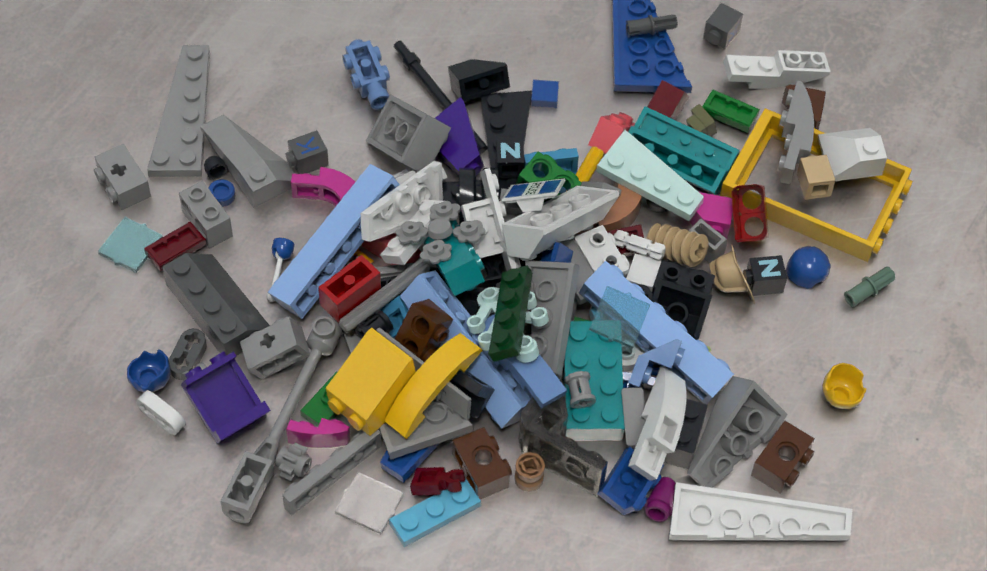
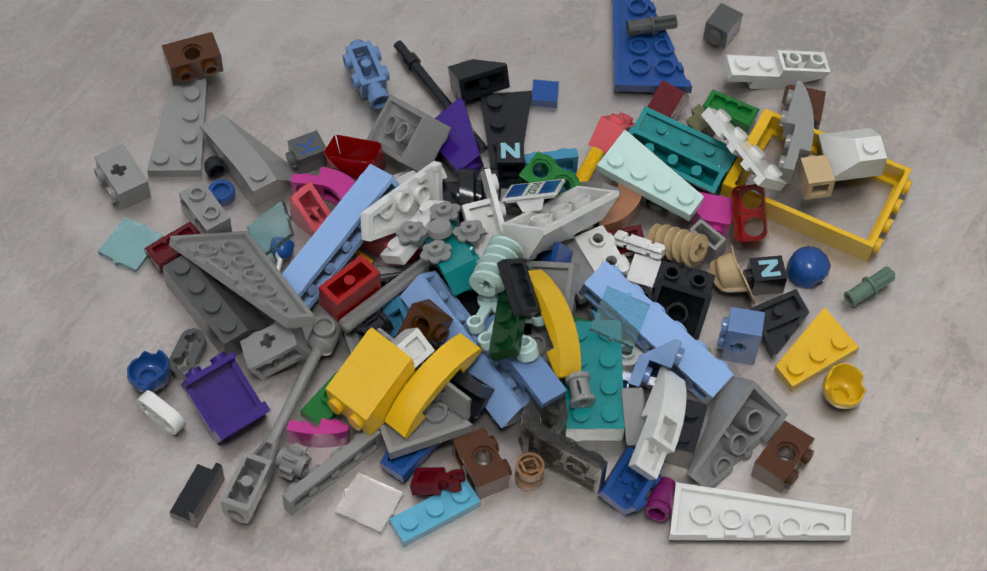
(192, 58): none -> reddish brown brick
(198, 494): none -> black panel
(248, 271): none -> light grey wing
(272, 228): none -> clear light blue piece
(308, 209): none -> coral slope
(352, 154): none -> red piece
(413, 344): none -> white panel
(486, 276): none -> light aqua piece
(519, 287): none -> black plate
(566, 354): none -> yellow slope
(741, 335): none -> medium blue brick
(766, 175): none -> white wing
(781, 320): none -> black wing
(815, 351): none -> yellow wing

